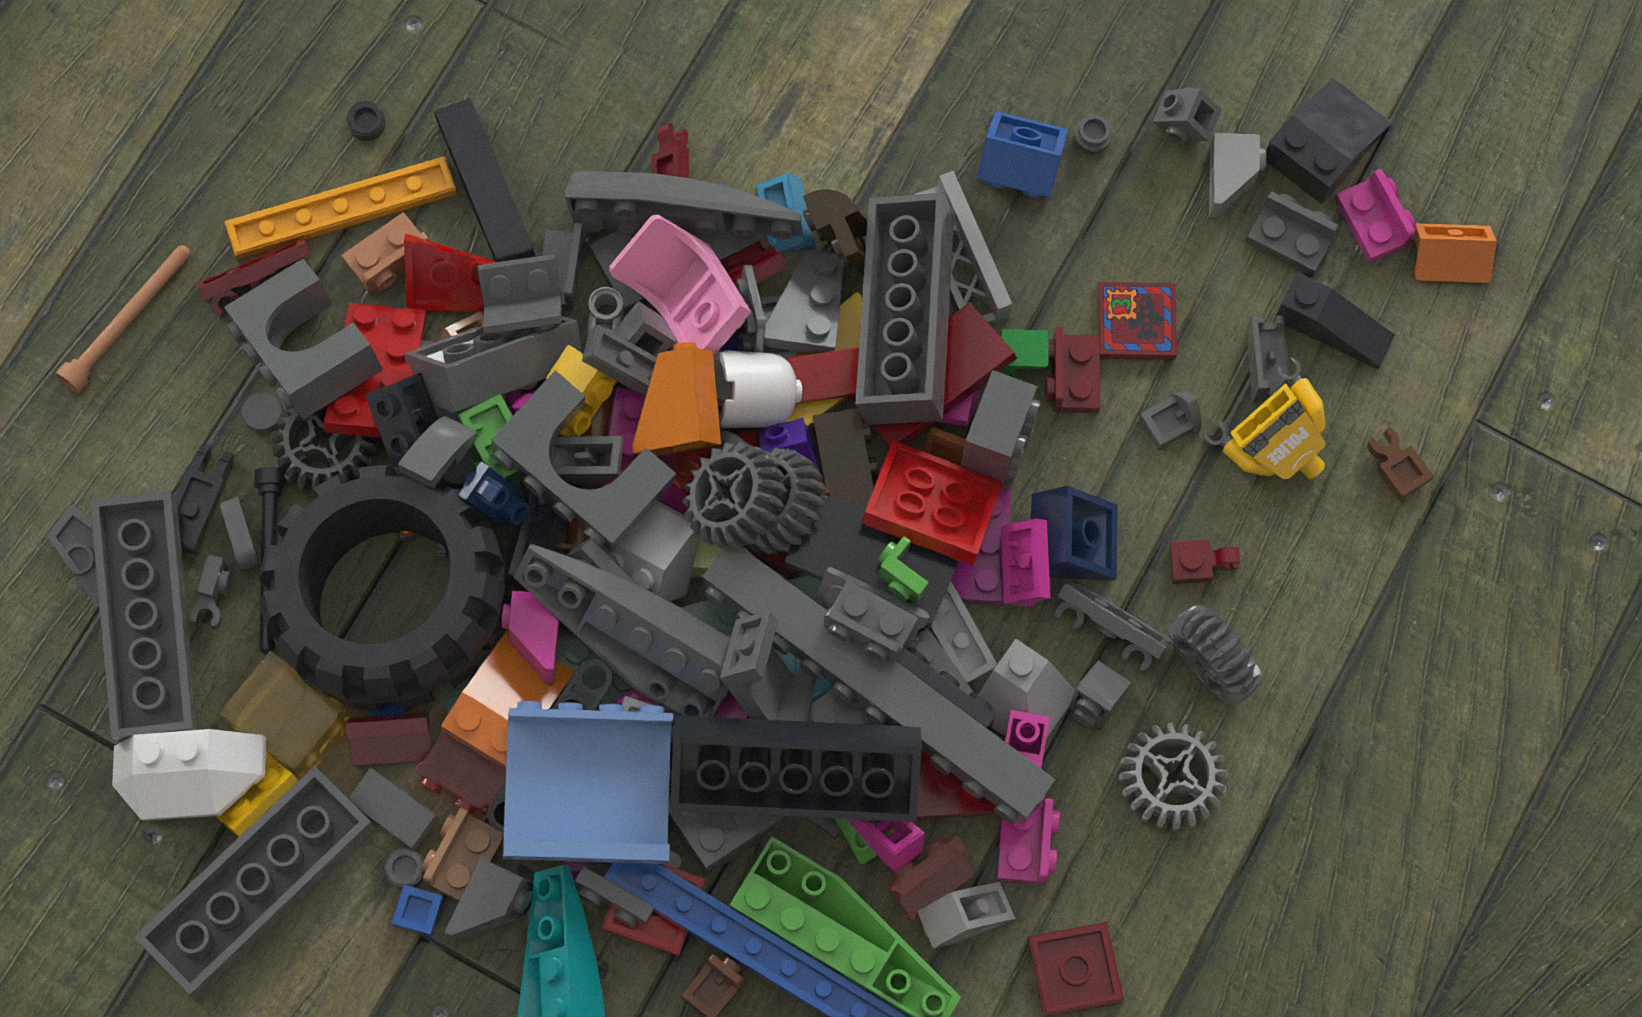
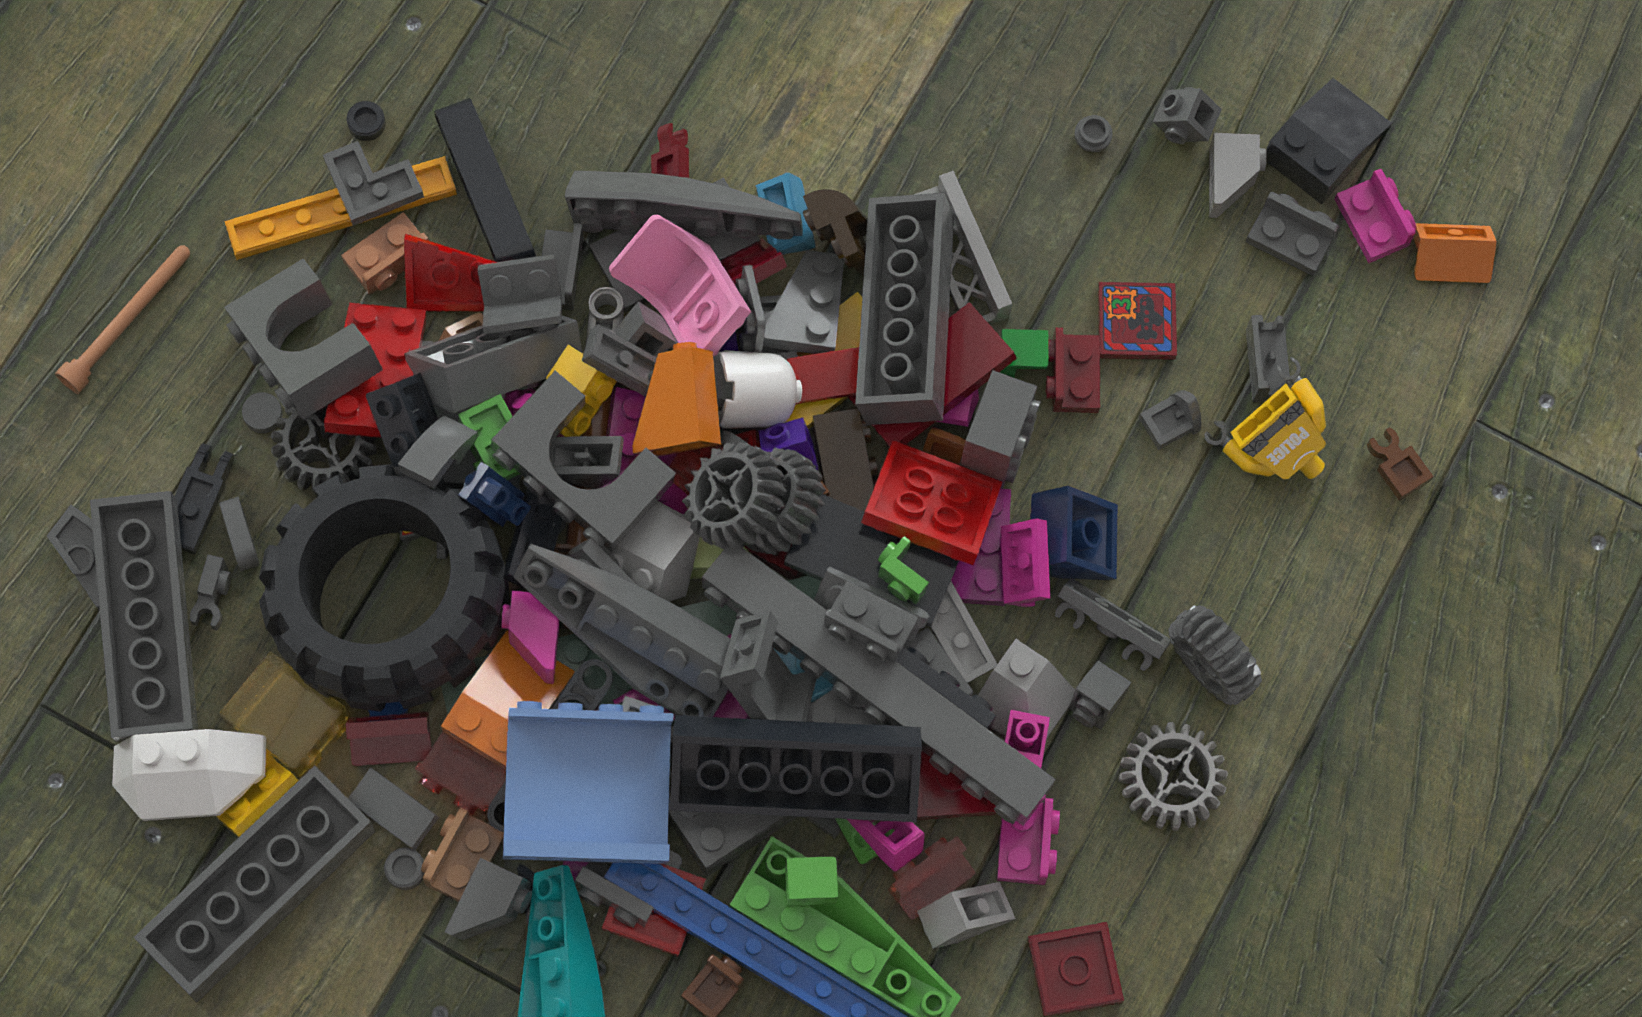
(251, 273): dark red plate -> none
(269, 484): black piece -> none
(366, 192): none -> dark grey plate
(417, 910): blue plate -> none
(811, 881): none -> bright green panel
(1021, 155): blue slope -> none
(1194, 561): dark red plate -> none
(1334, 321): black slope -> none

